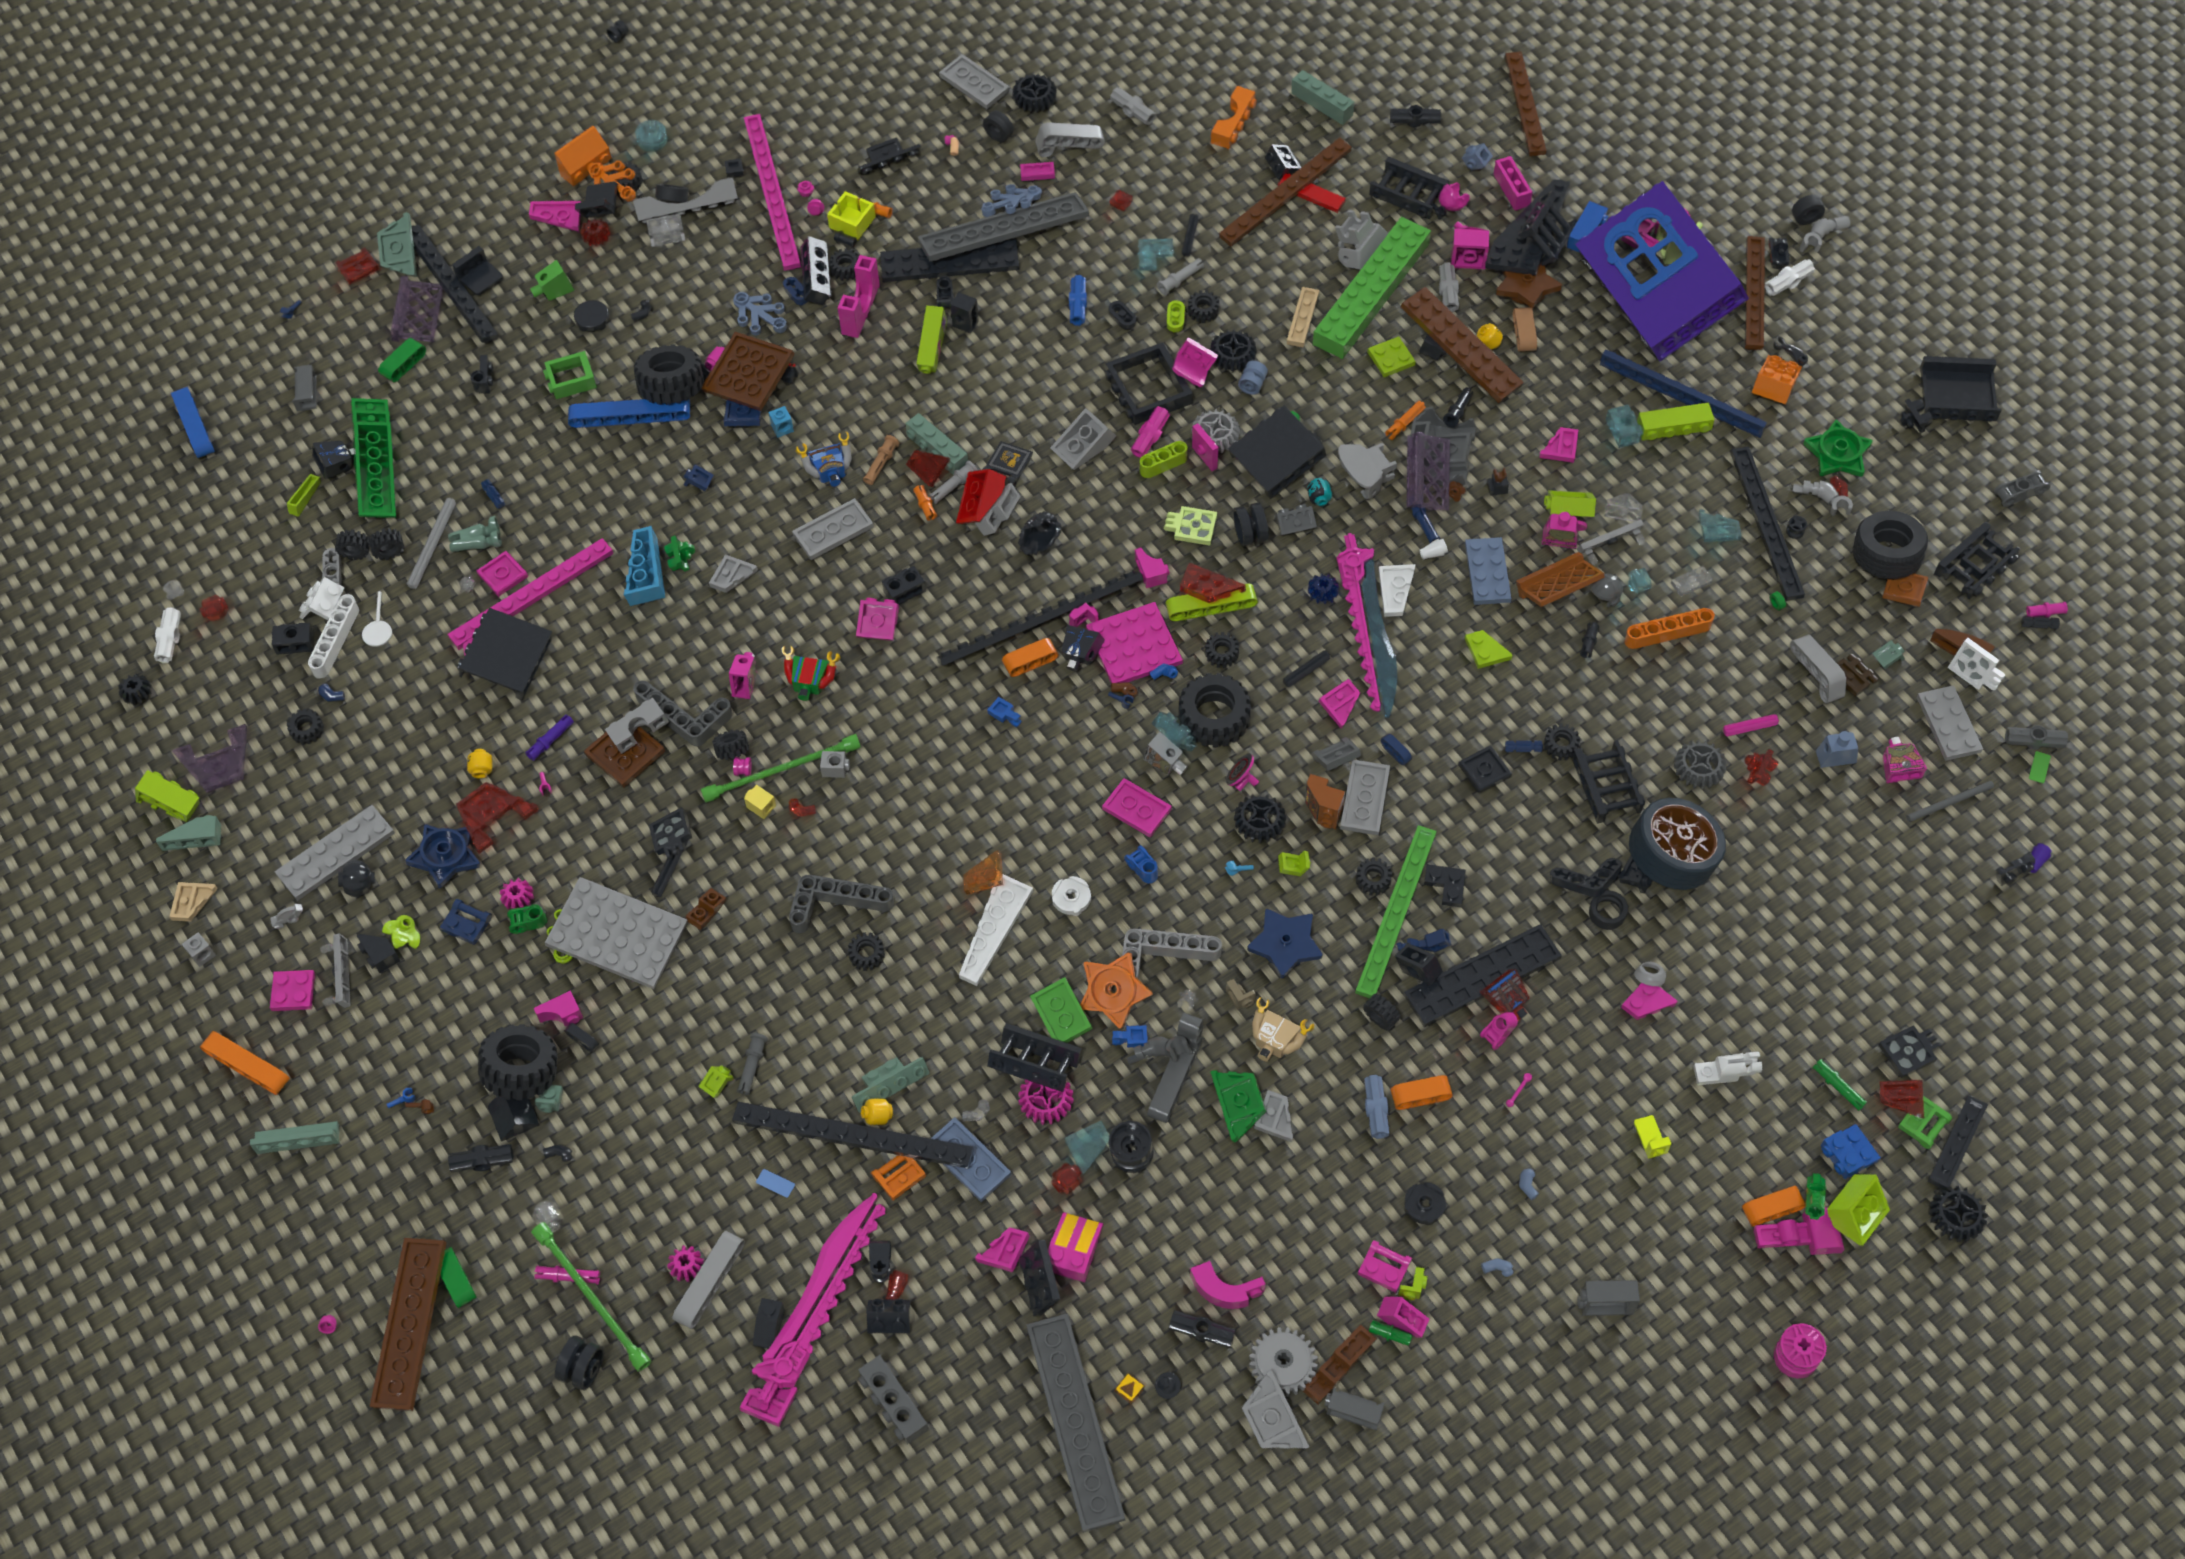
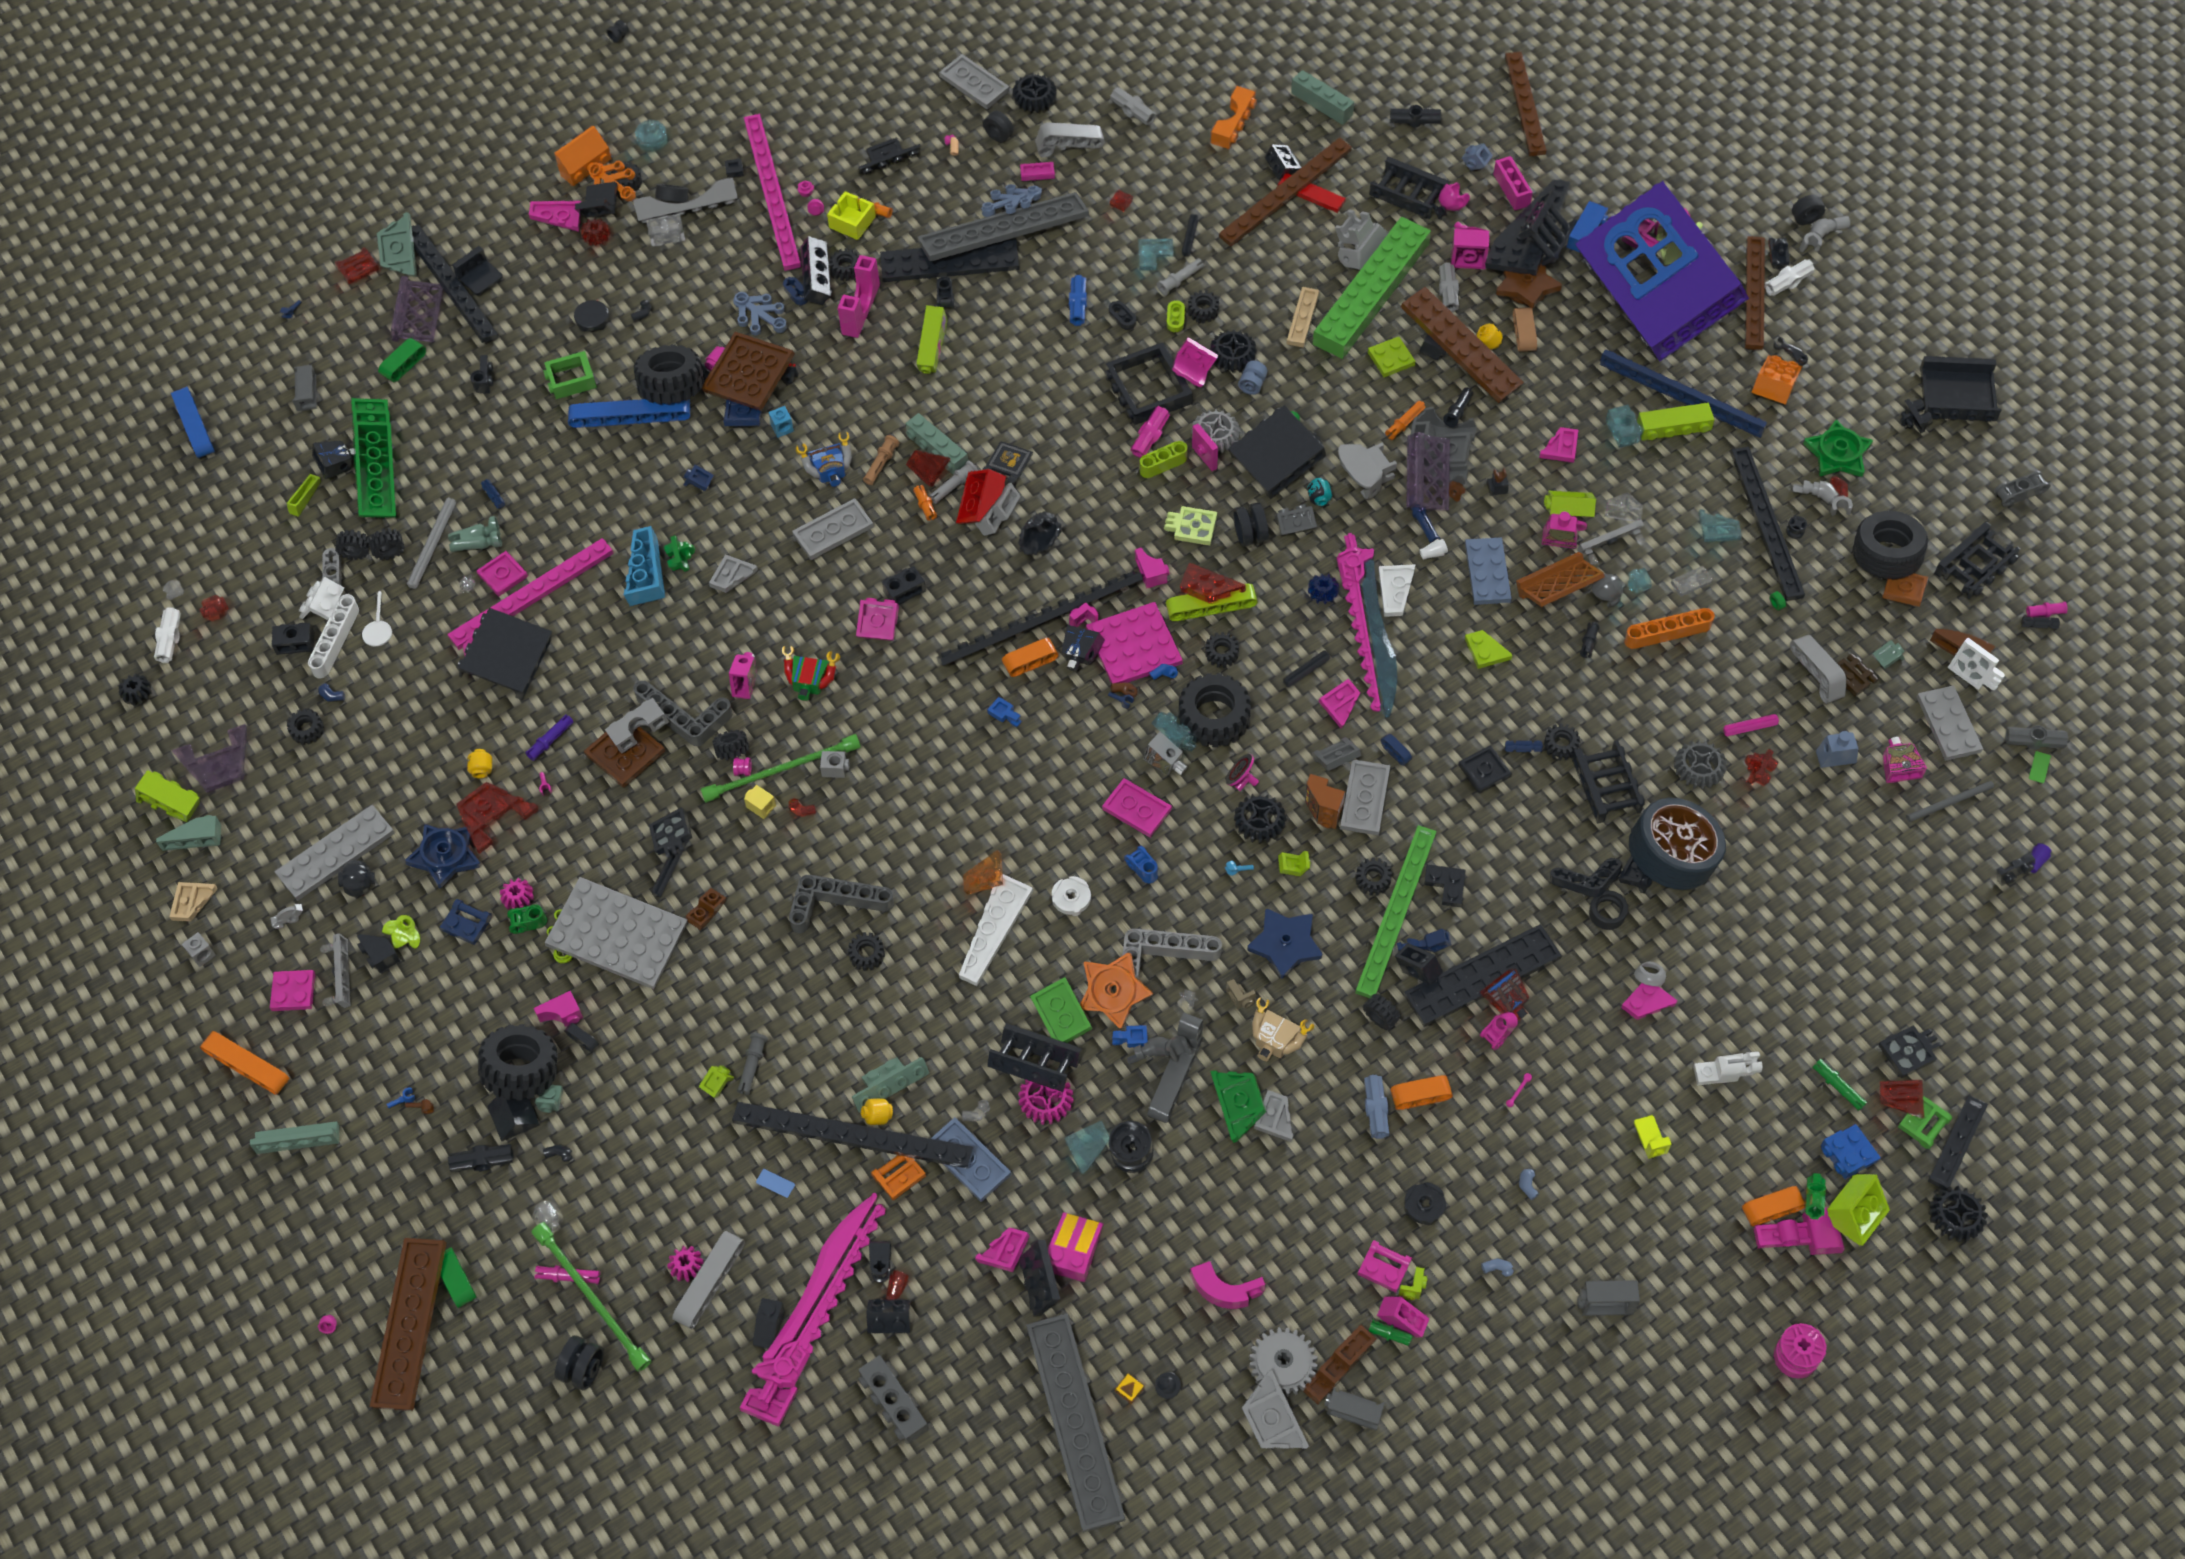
(552, 282): bright green torso -> none
(841, 237): black pin -> none
(964, 312): black brick -> none
(1066, 1178): clear red head -> none
(1083, 440): light grey slope -> none
(1188, 1325): black piece -> none

